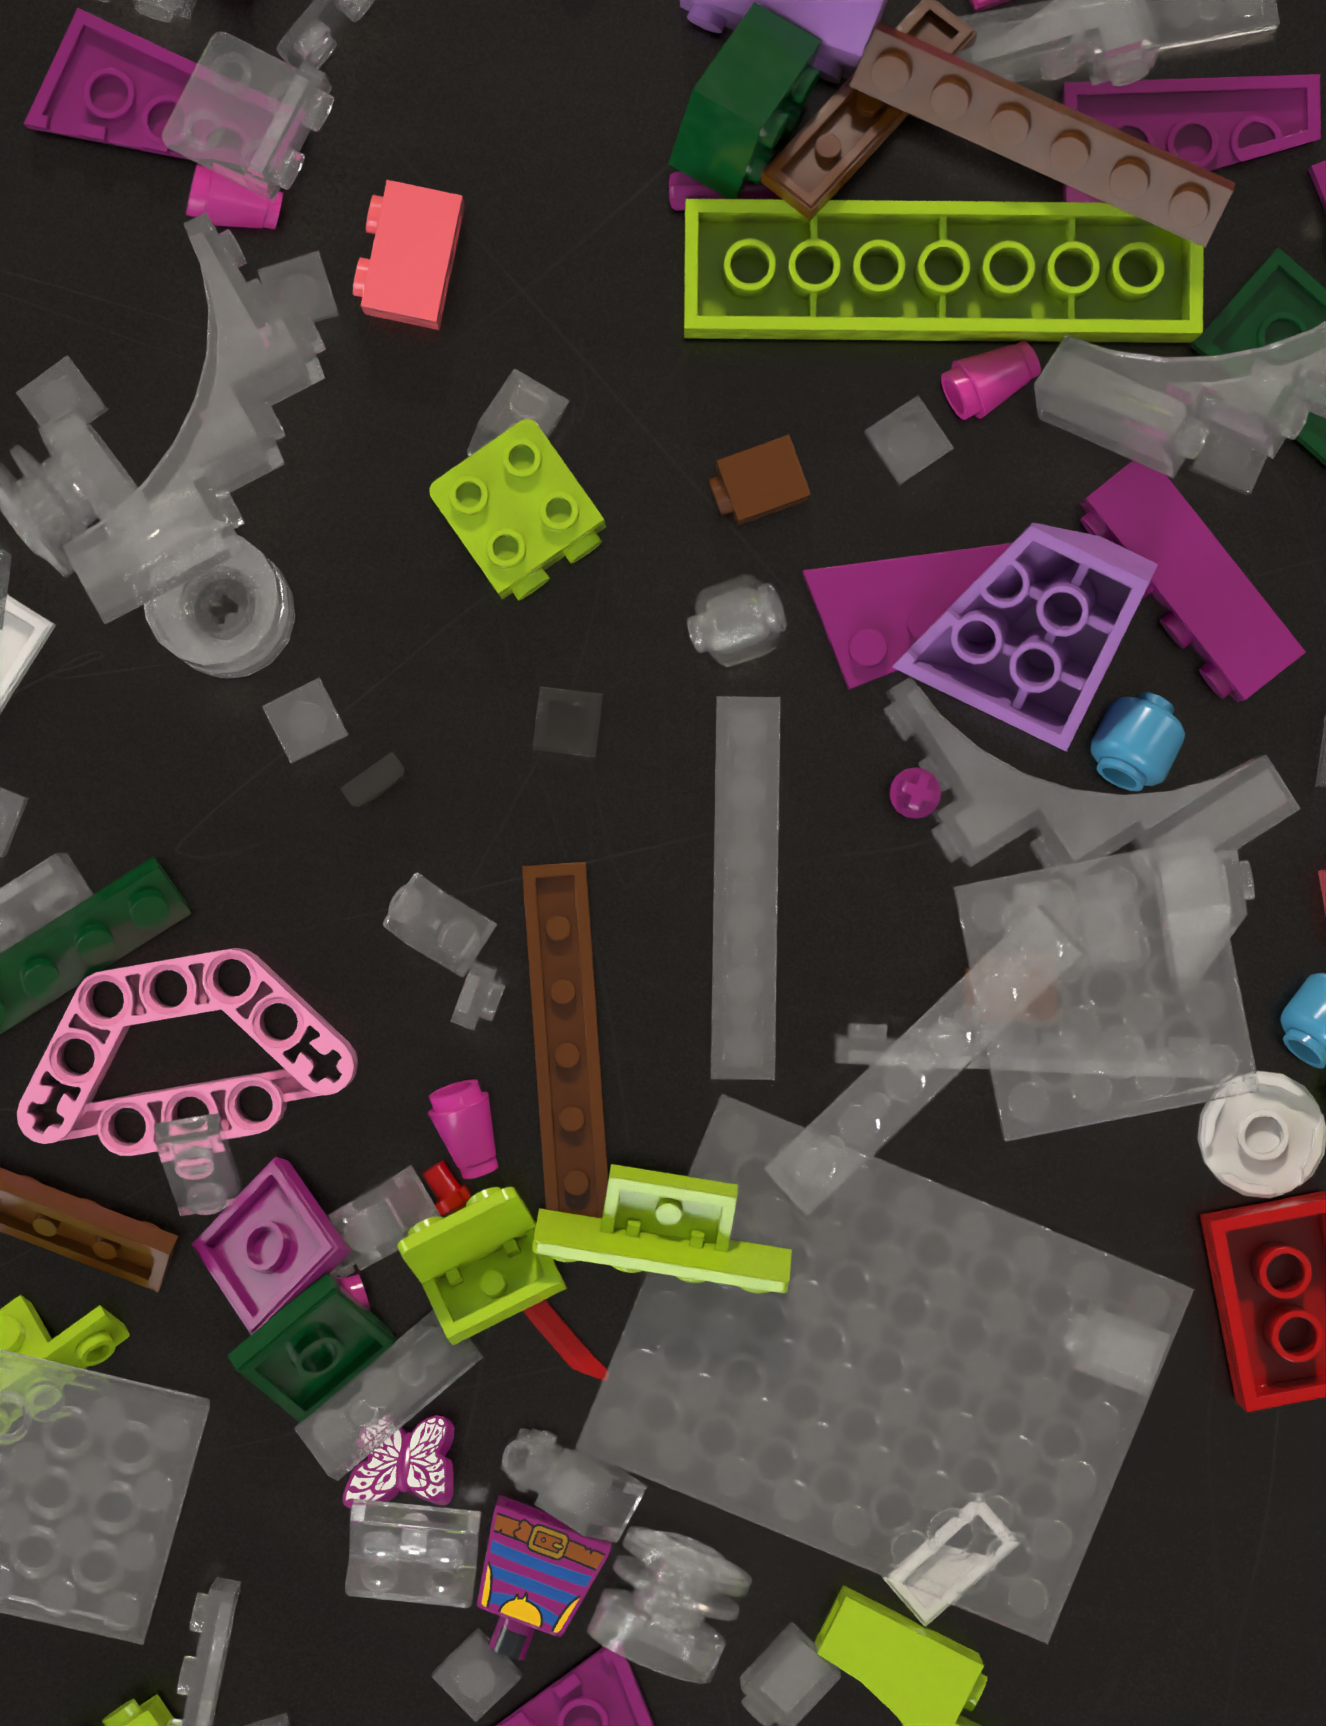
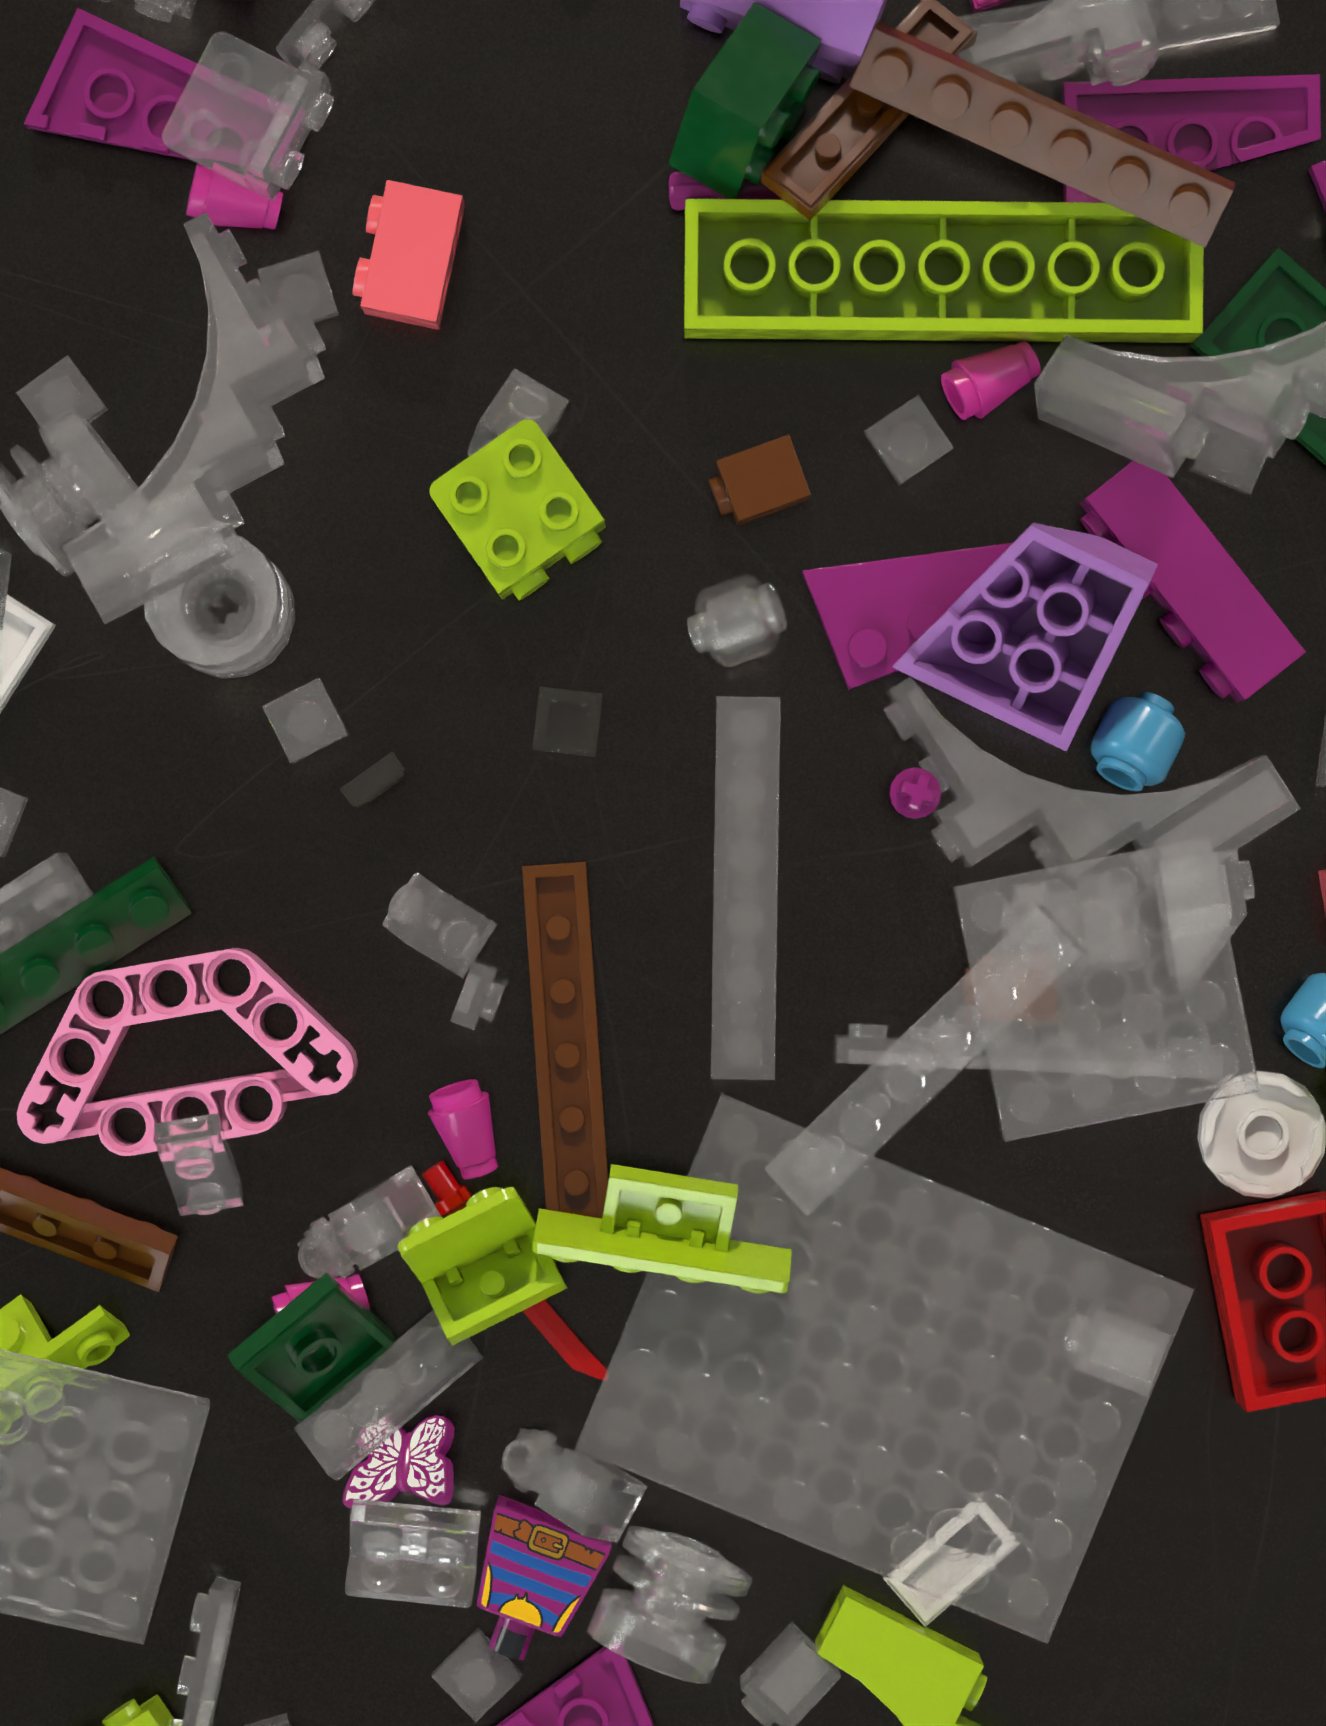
(270, 1244): magenta tile -> none

